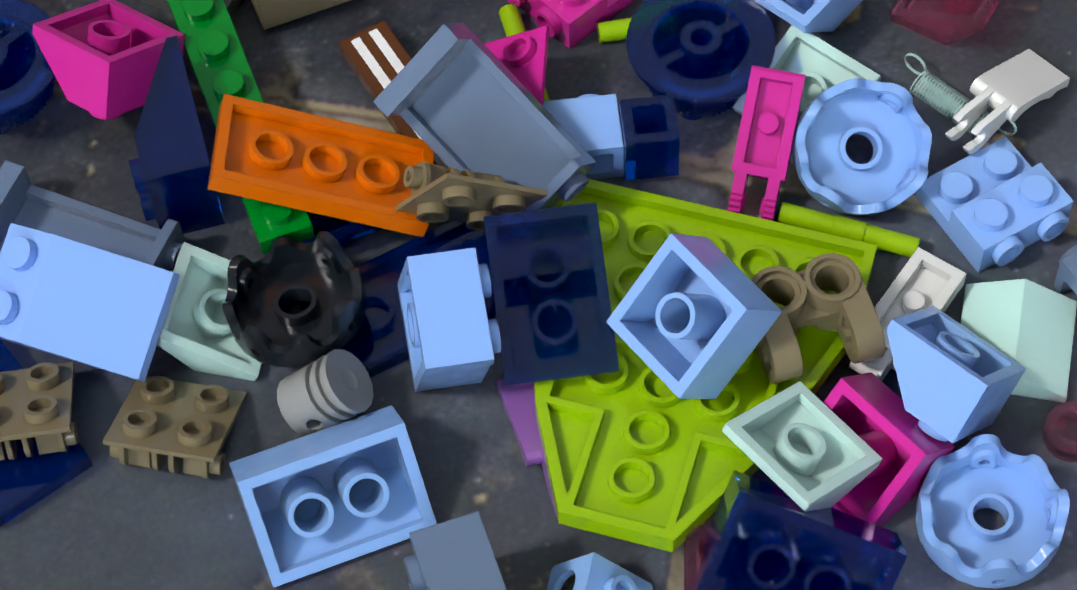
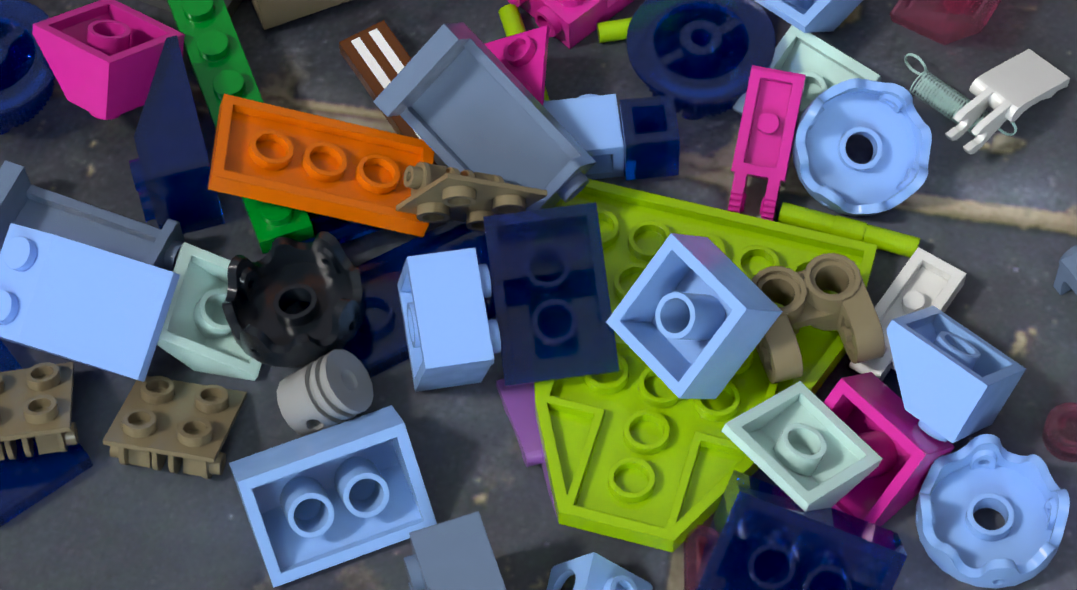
(996, 204): light blue plate -> none
(1027, 326): light aqua slope -> none

